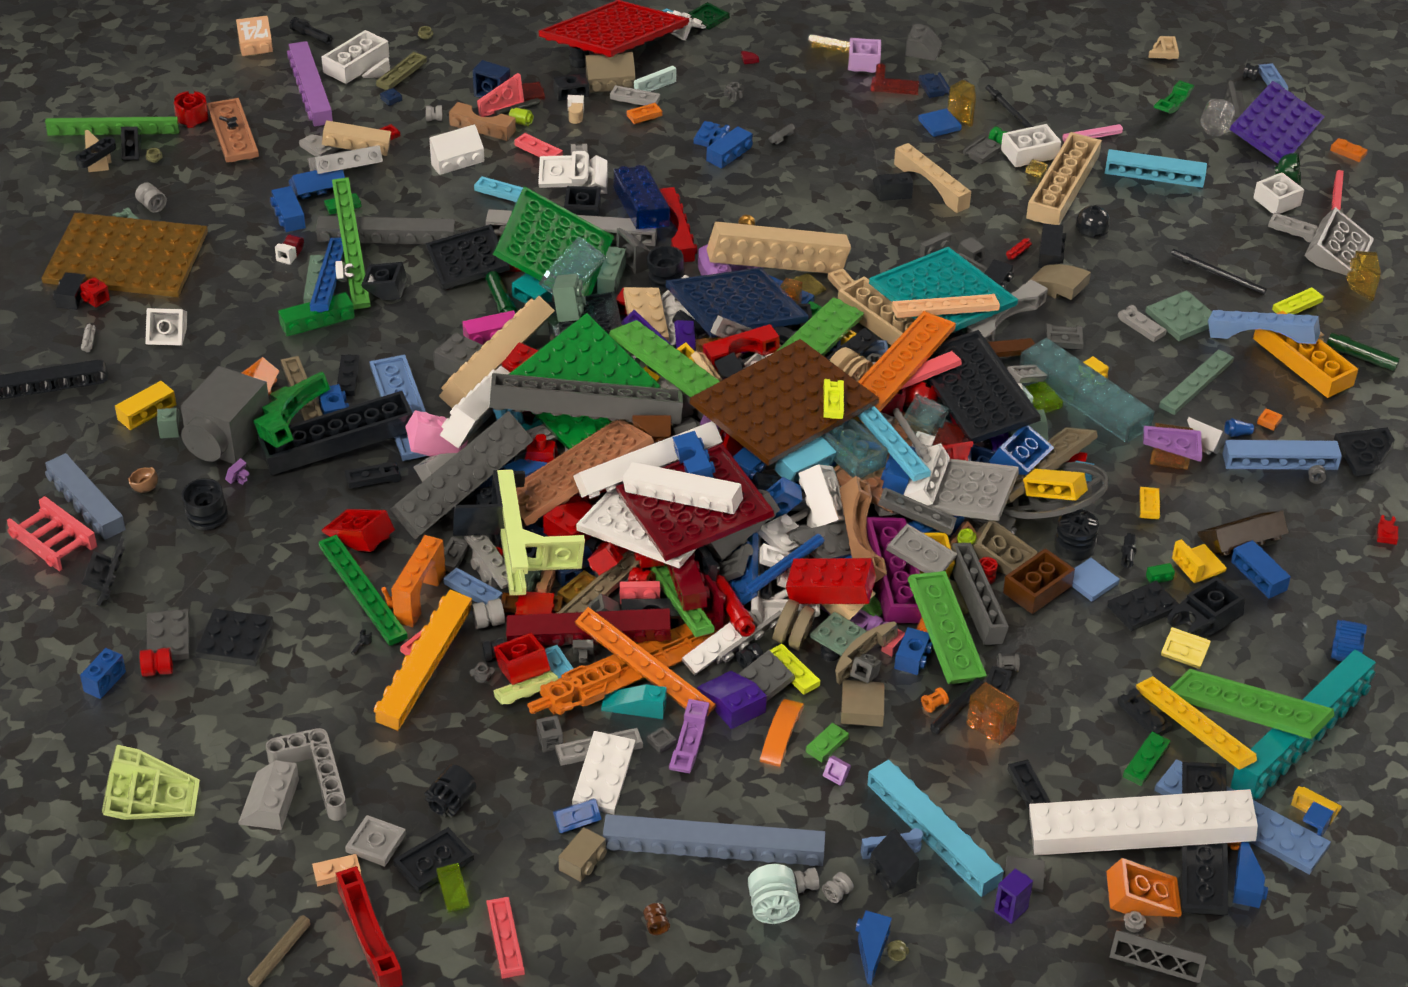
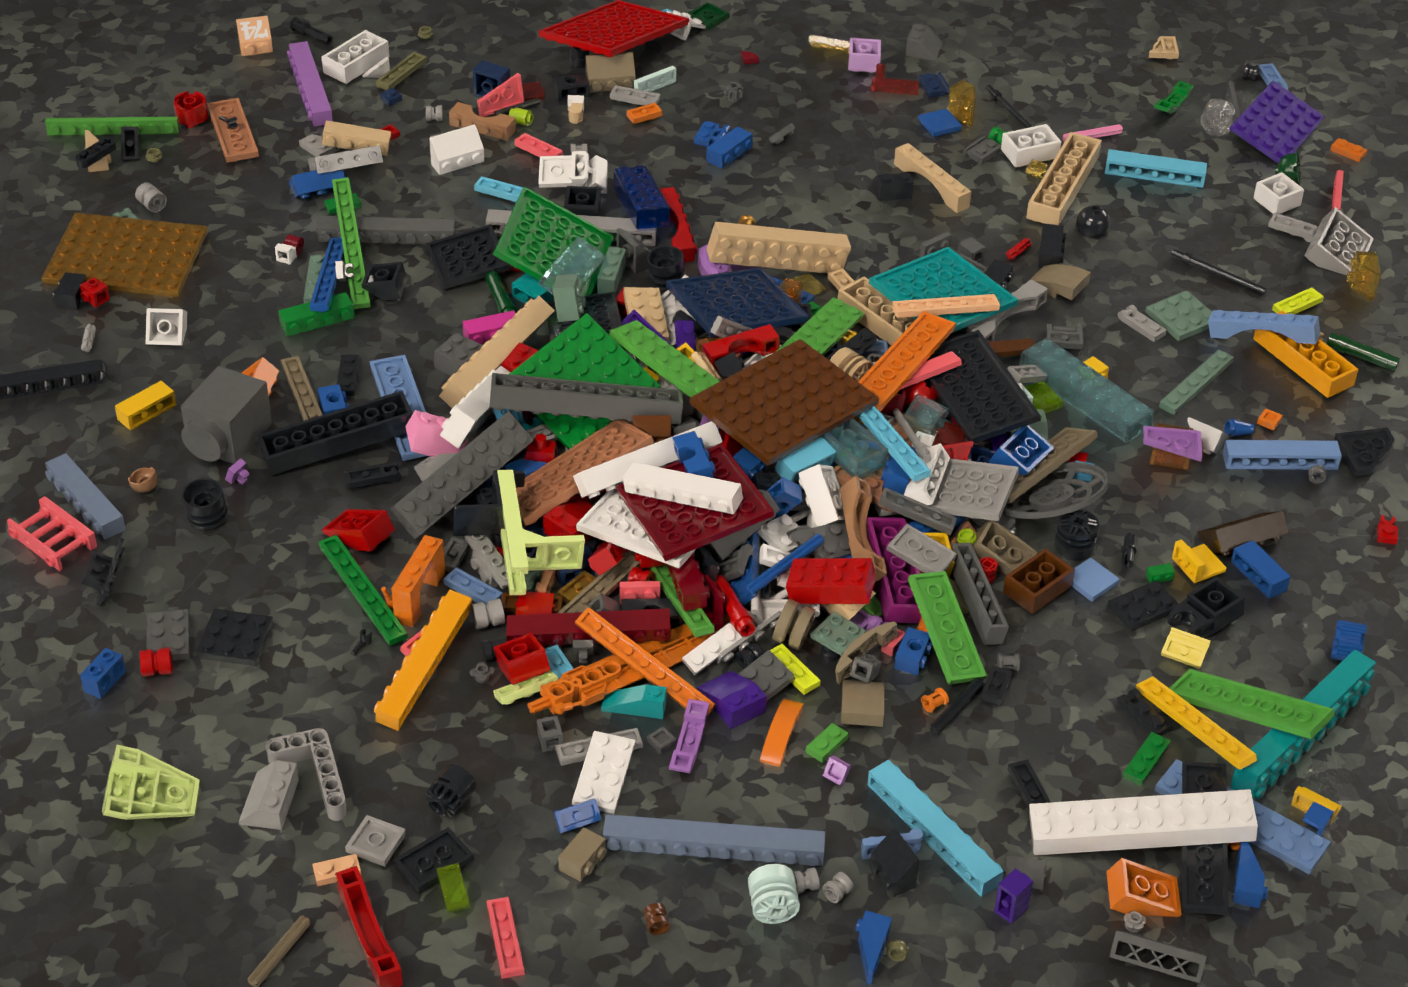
(168, 422): sand green slope -> none
(286, 403): green arch -> none
(287, 209): blue brick -> none
(833, 399): neon yellow plate -> none
(992, 713): clear orange brick -> none
(1055, 484): yellow brick -> none
(1149, 503): yellow plate -> none

